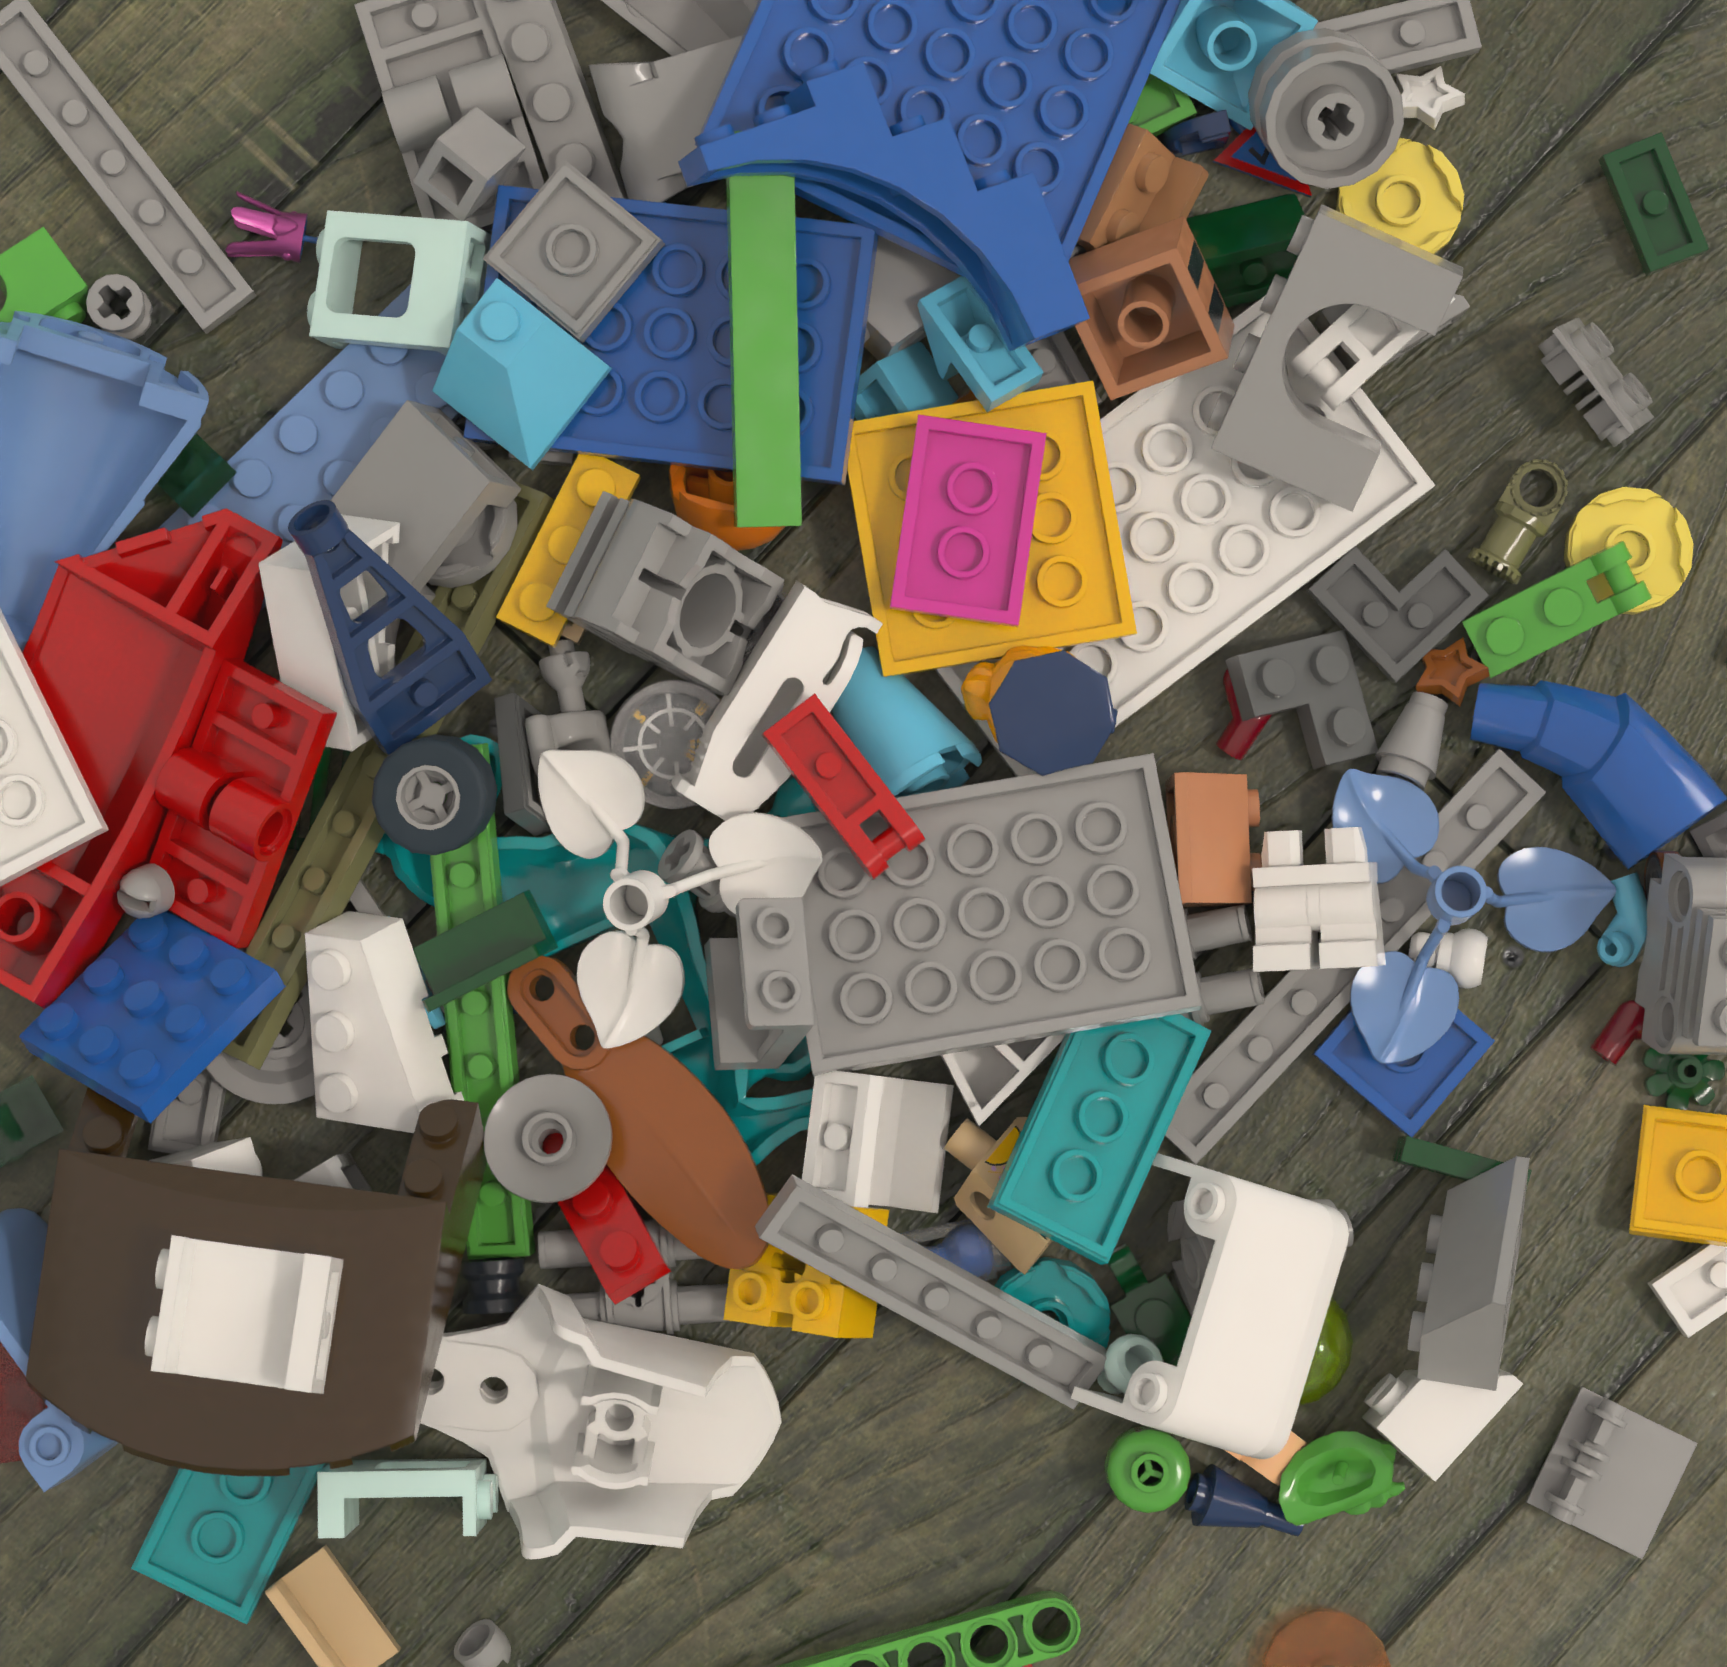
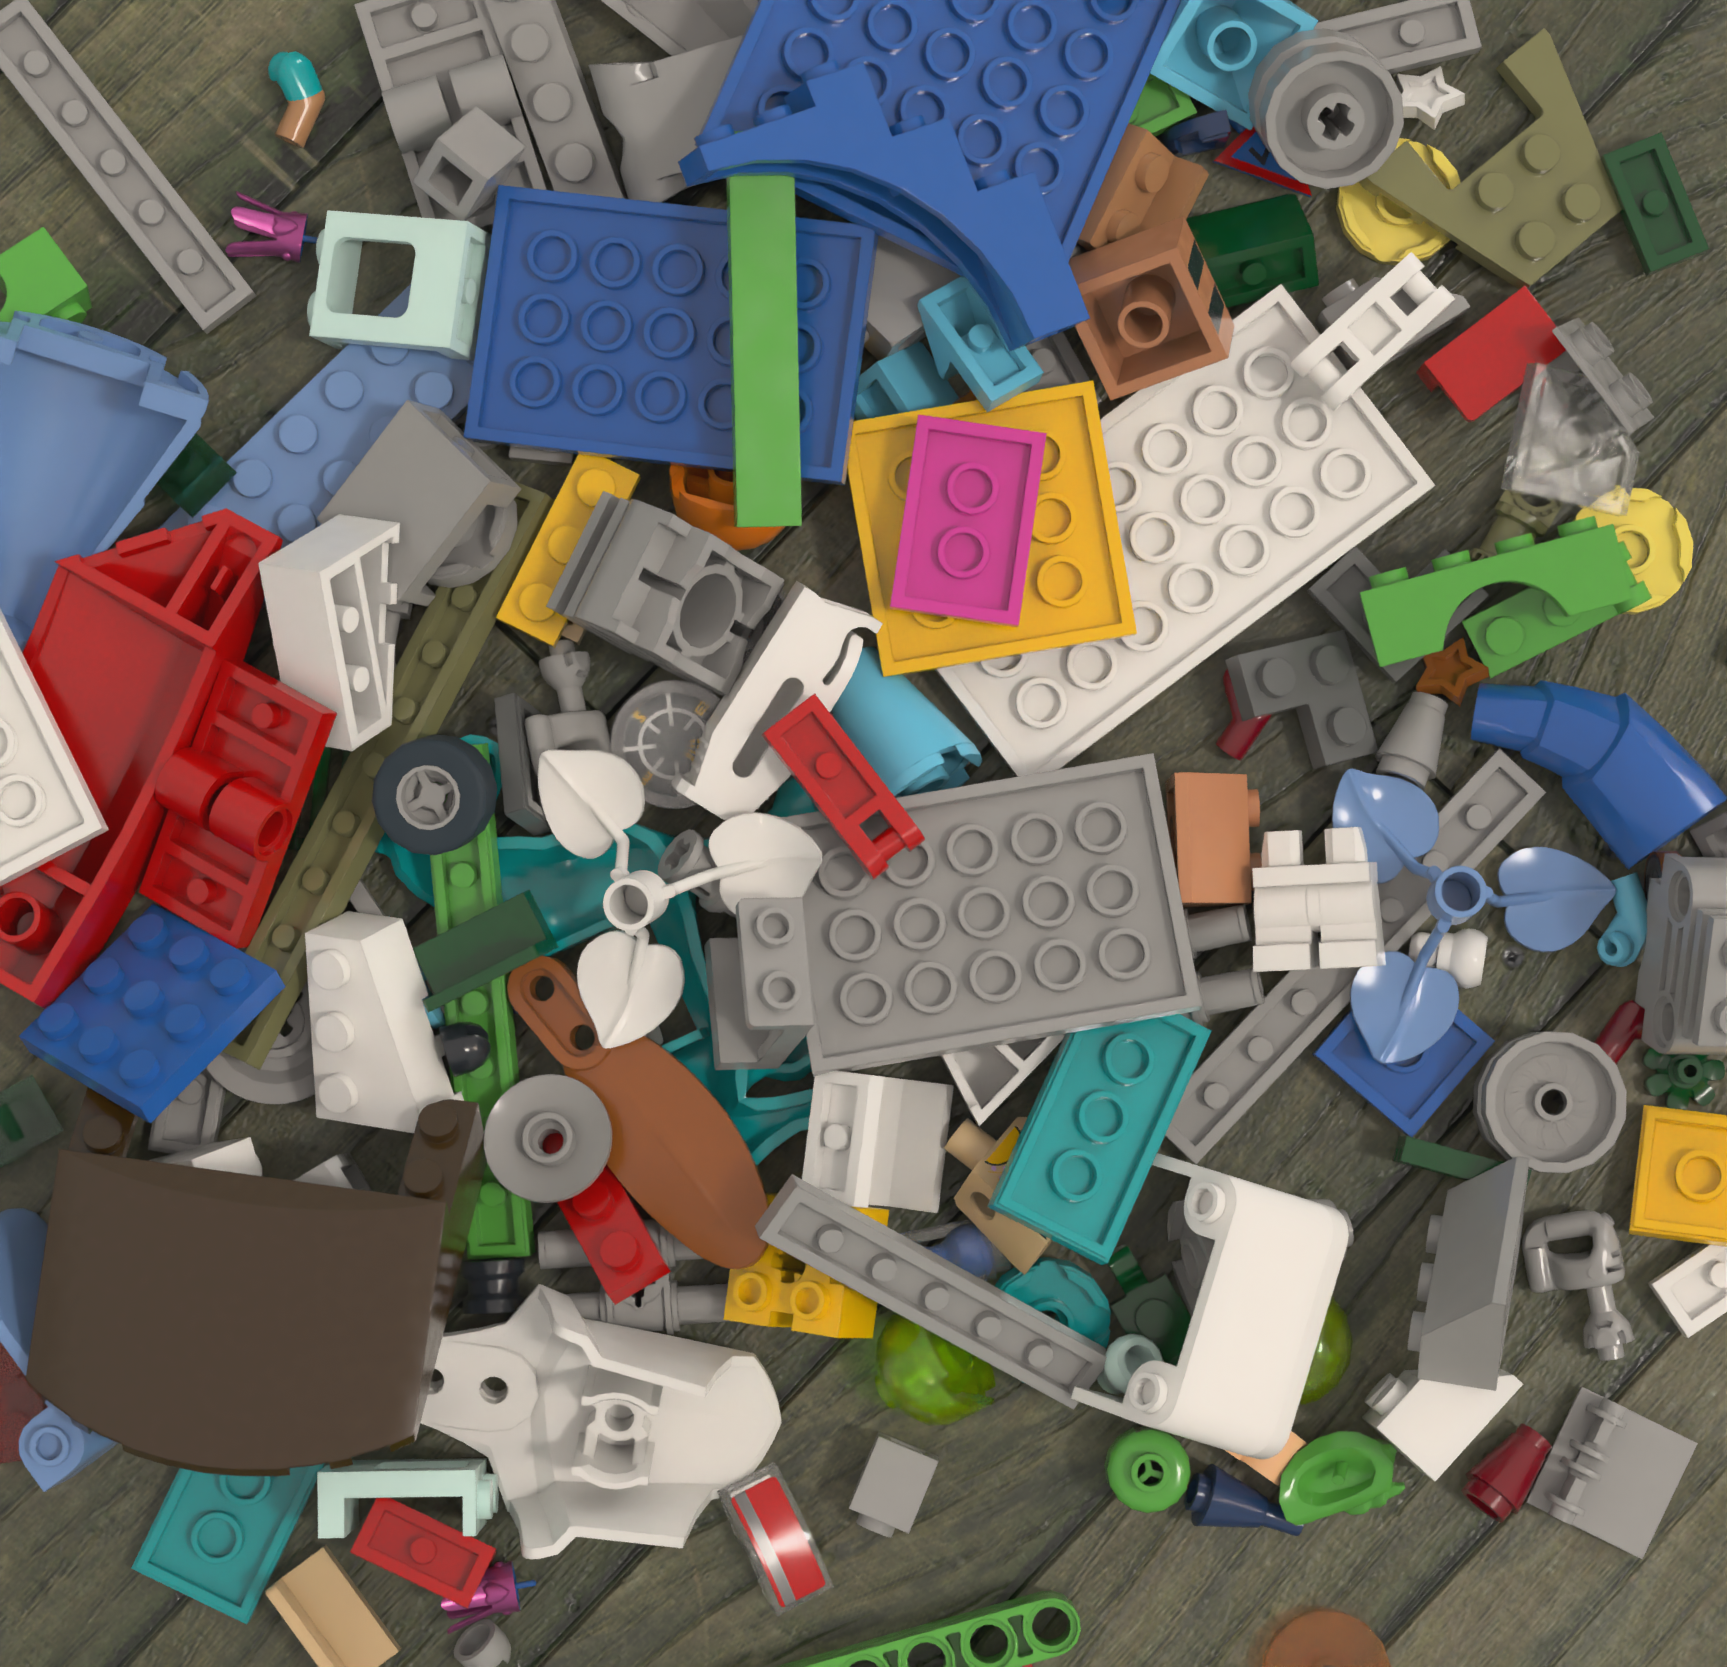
(137, 301): light grey bush -> none
(143, 885): light grey hinge -> none
(244, 1314): white panel -> none
(303, 93): none -> arm
(422, 685): dark blue plate -> none
(423, 1551): none -> red panel
(465, 1046): none -> black hinge
(495, 1594): none -> flat silver piece
(517, 374): medium azure slope -> none
(573, 251): light grey tile -> none
(775, 1539): none -> slope
(892, 1485): none -> light grey brick
(929, 1375): none -> clear neon green cylinder
(1042, 707): dark blue piece -> none
(1334, 265): light grey arch -> none
(1493, 355): none -> red panel
(1507, 1473): none -> dark red cone
(1531, 196): none -> olive wing
(1569, 444): none -> clear plate
(1575, 571): none -> bright green arch
(1589, 1097): none -> light grey wheel
(1590, 1270): none -> light grey piece

